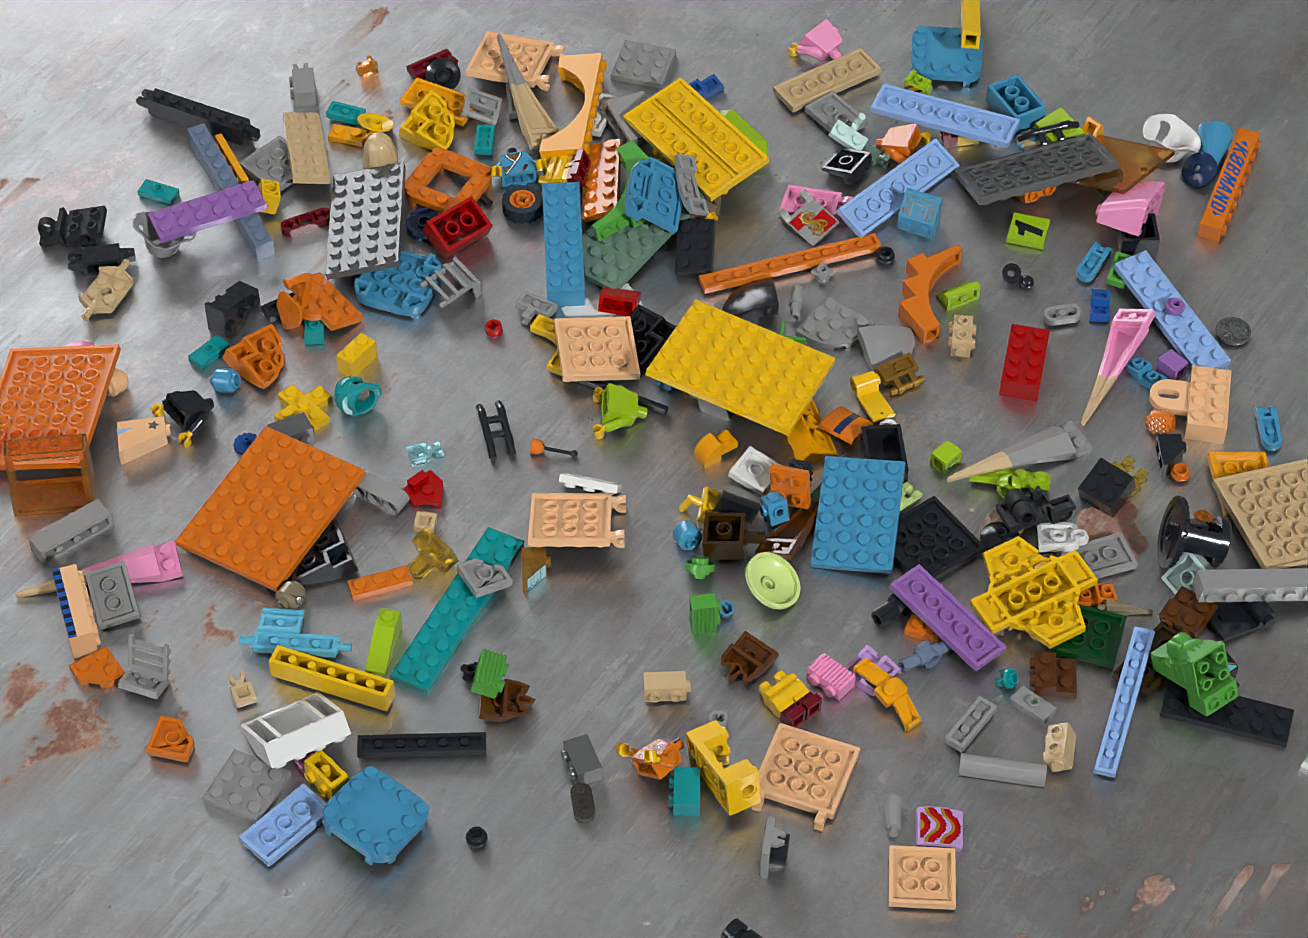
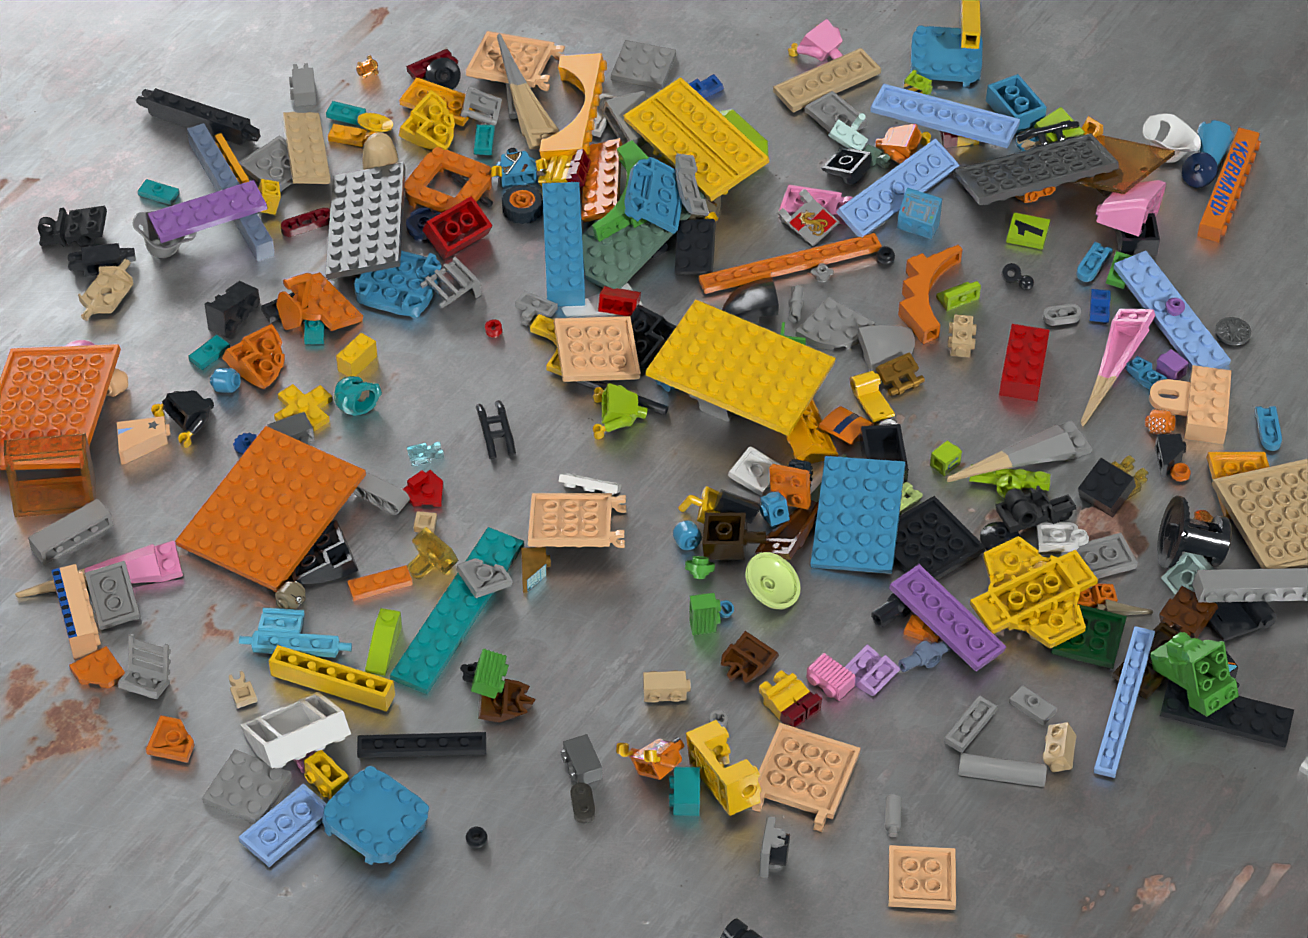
(538, 447): hinge -> none
(711, 448): light orange brick -> none
(890, 692): light orange plate -> none
(939, 827): slope -> none
(1008, 678): teal plate -> none
(1053, 675): reddish brown plate -> none

